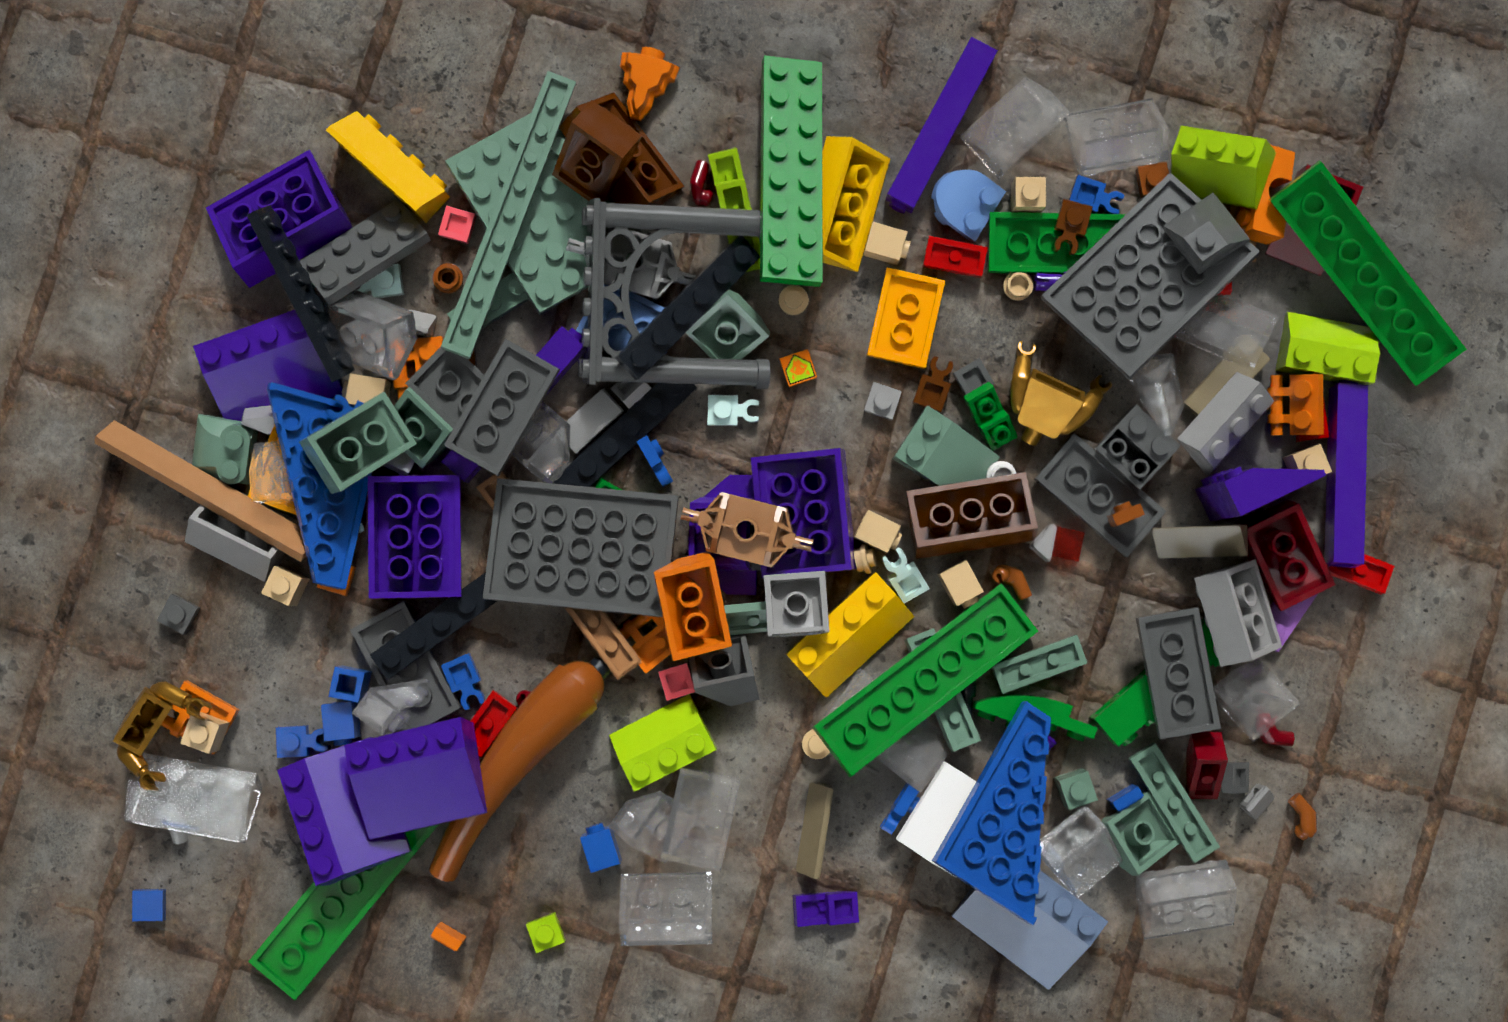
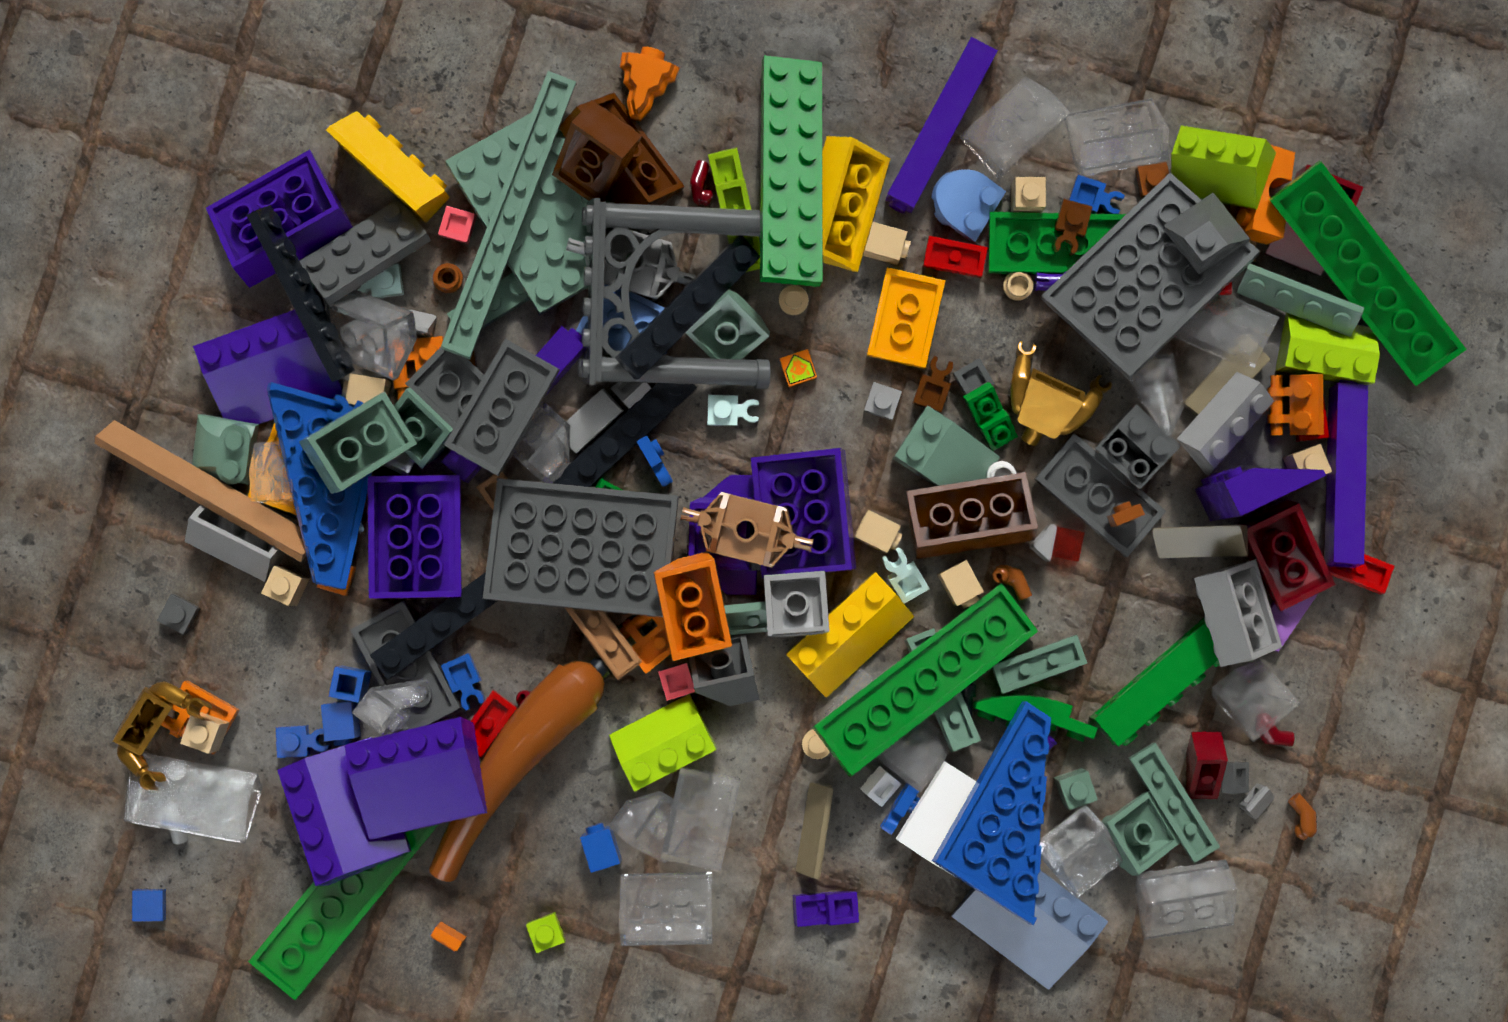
(259, 419): light grey slope -> none
(864, 559): tan plate -> none
(880, 786): none -> white plate
(1125, 797): blue tile -> none
(1178, 673): dark grey plate -> none
(1300, 300): none -> sand green plate

